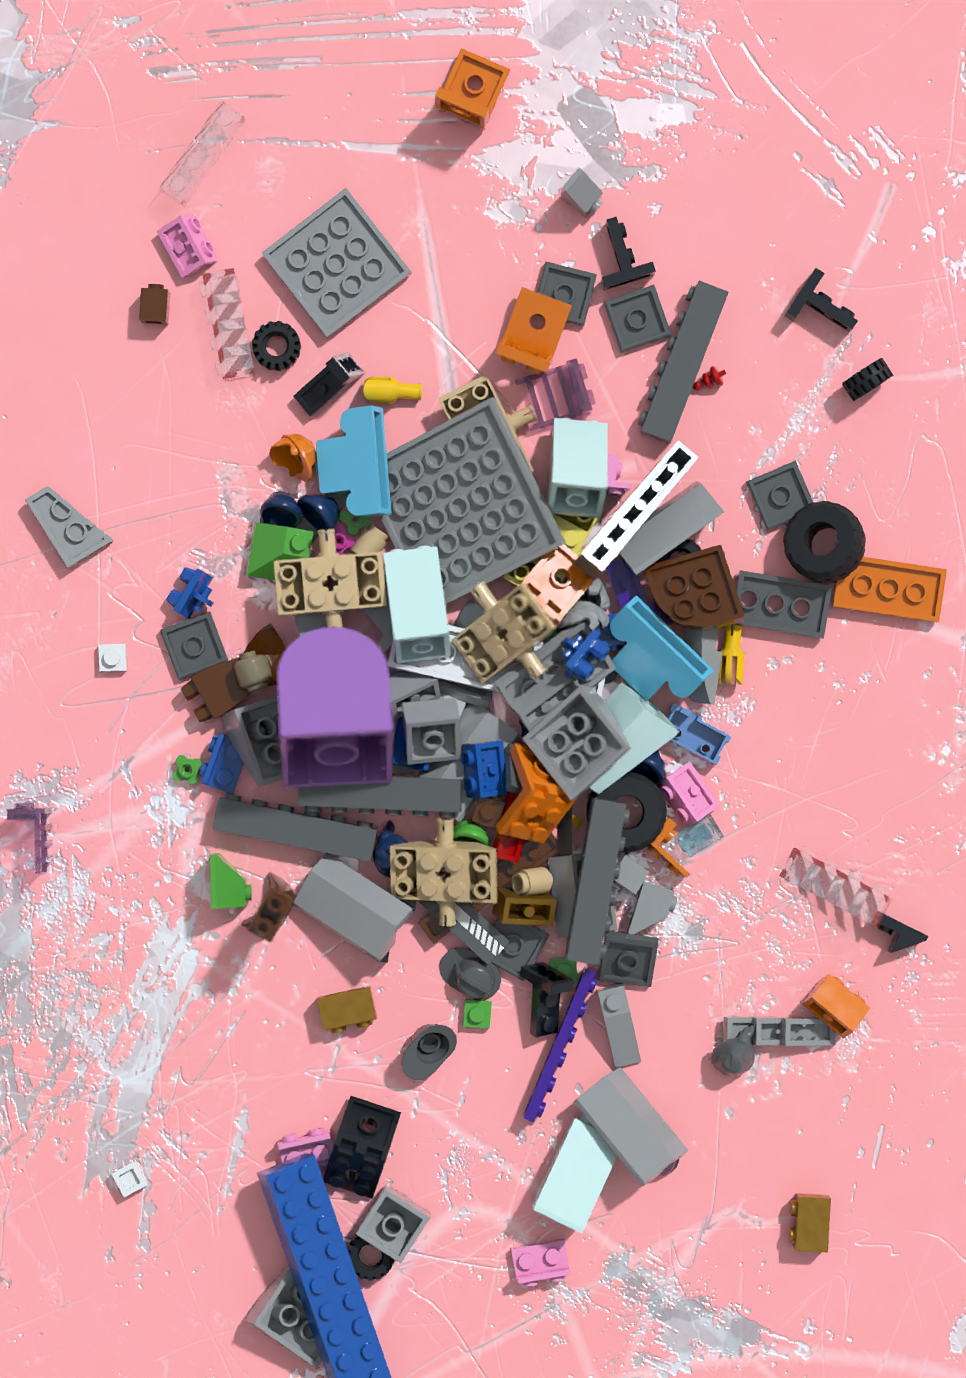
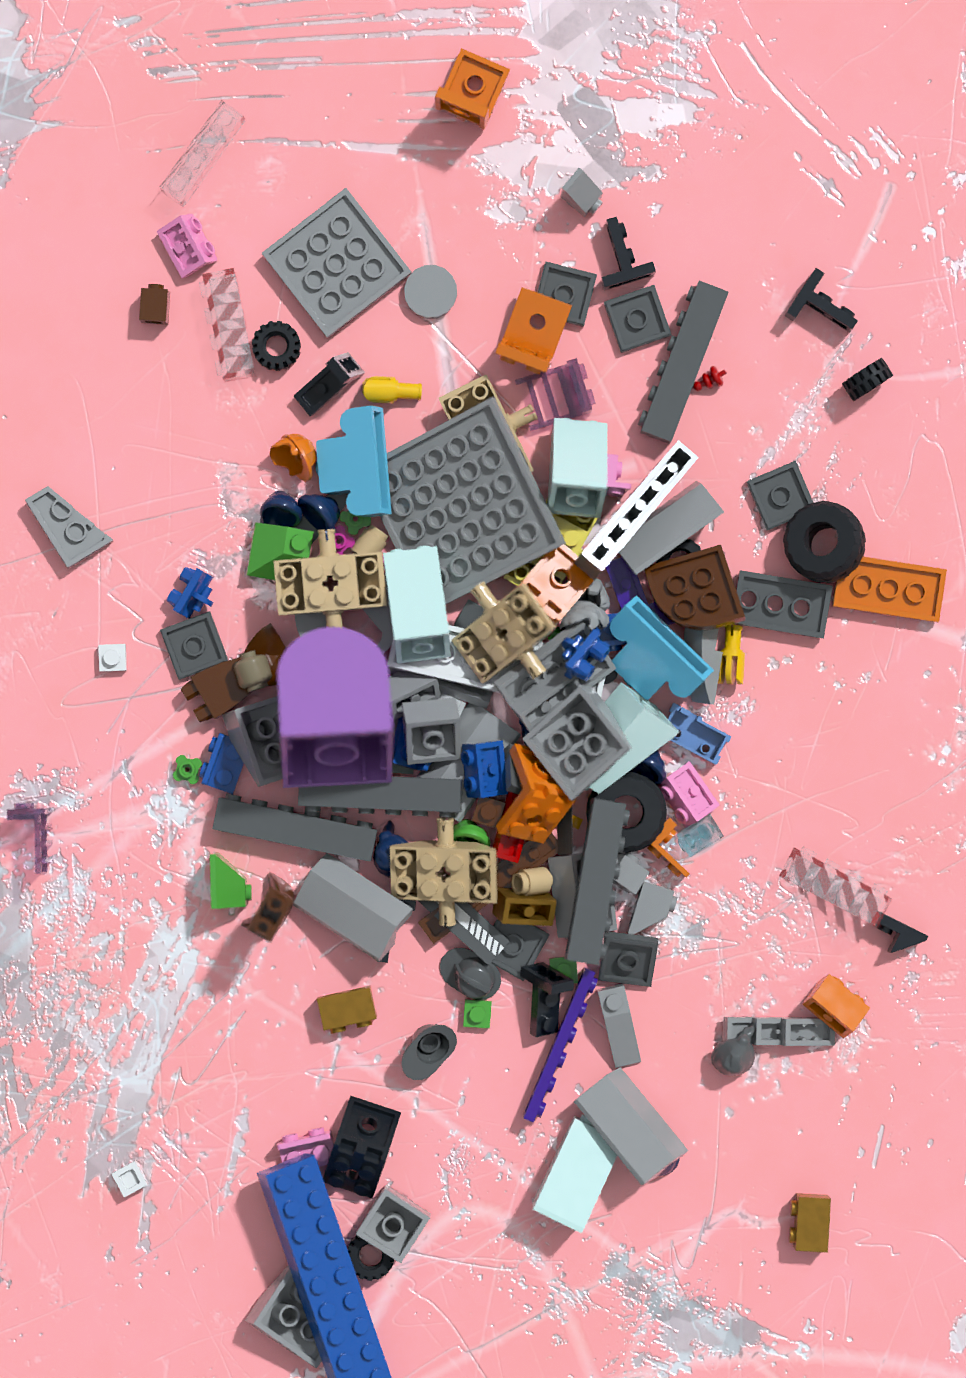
(430, 291): none -> light grey tile
(540, 1262): bright pink bracket -> none

